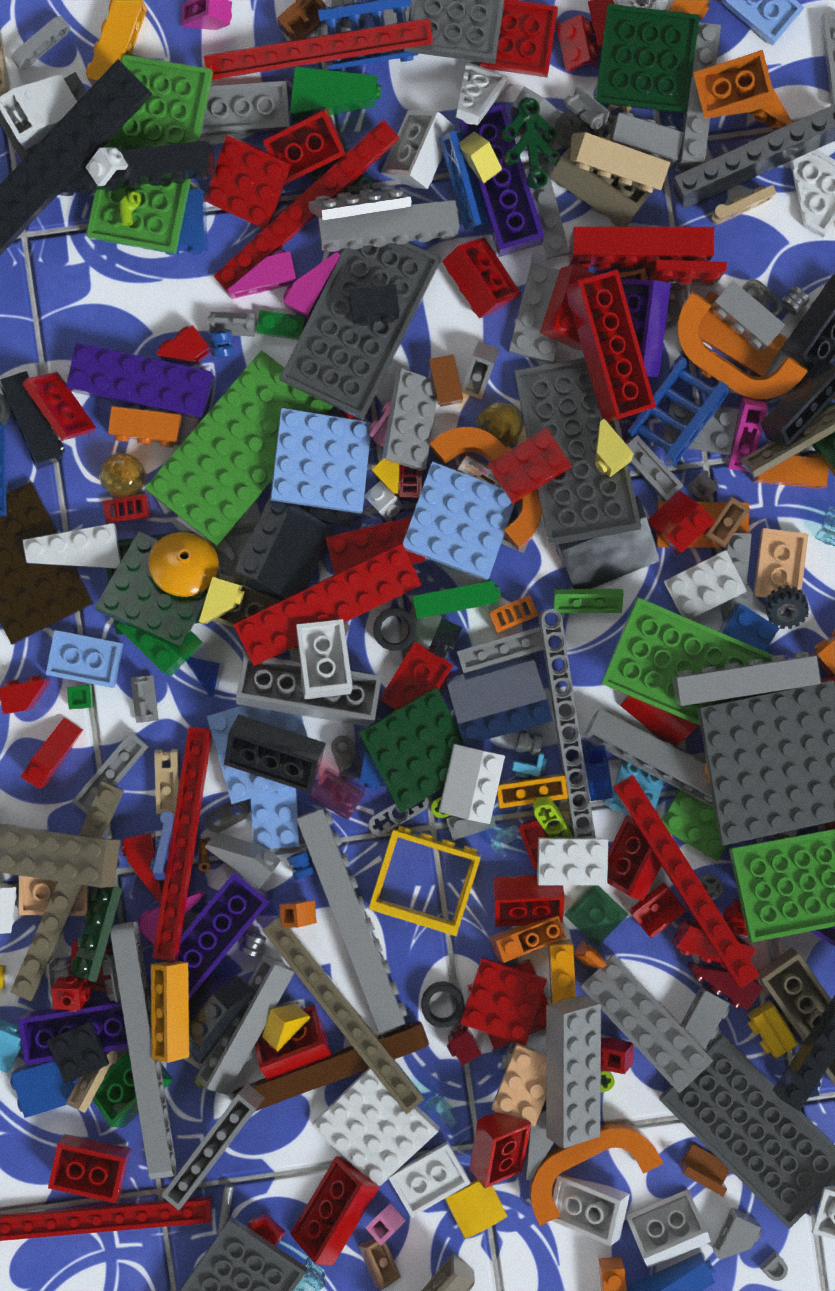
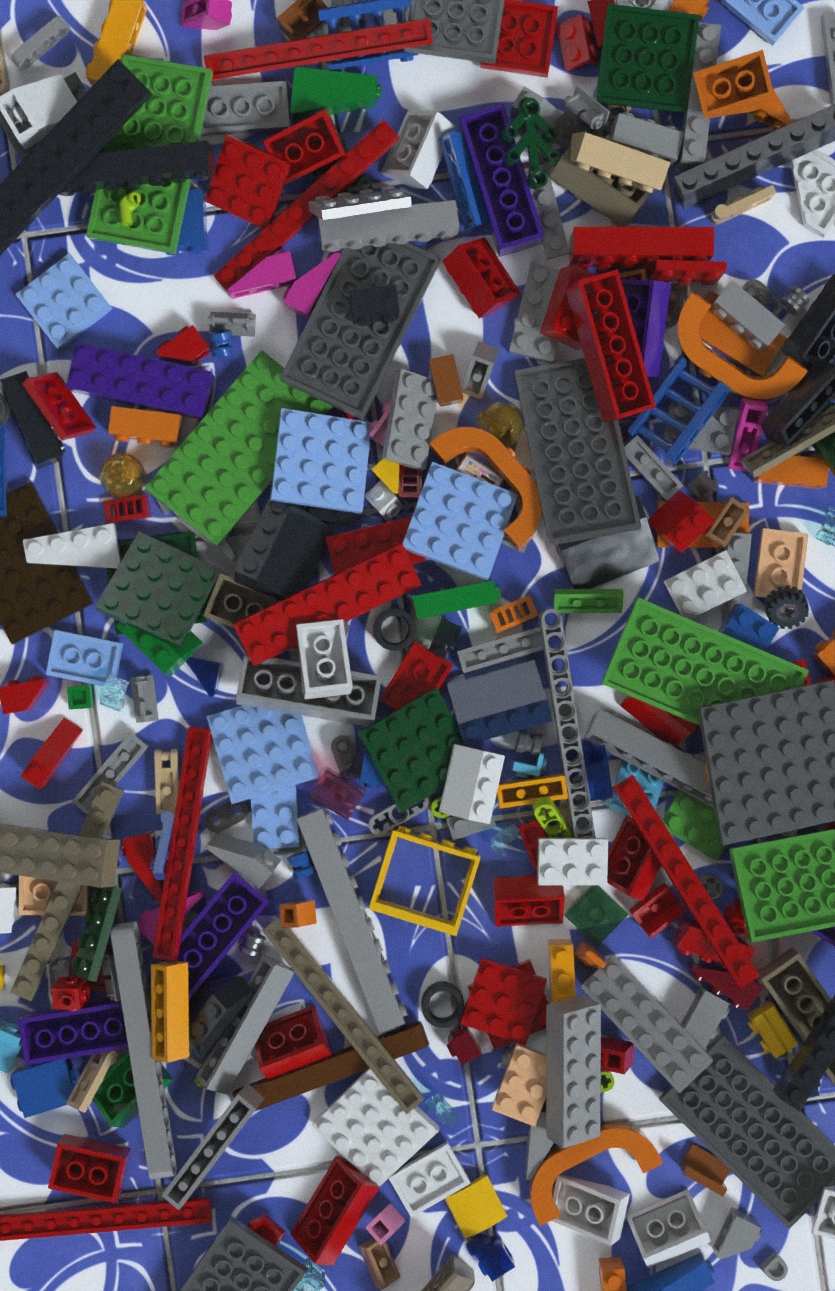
(64, 301): none -> light blue plate
(78, 1051): black plate -> none
(105, 164): white bracket -> none
(113, 693): none -> clear light blue bracket
(180, 575): light orange dish -> none
(203, 855): reddish brown arm -> none
(220, 599): light yellow slope -> none
(226, 1204): light grey bar -> none
(274, 753): black slope -> none
(280, 325): green plate -> none
(283, 1024): yellow slope -> none
(478, 92): white wing -> none
(480, 156): light yellow slope -> none
(492, 1255): none -> clear blue slope
(499, 1148): red slope -> none
(526, 938): orange slope -> none
(529, 465): red plate -> none
(611, 450): light yellow slope -> none
(746, 679): light grey brick -> none

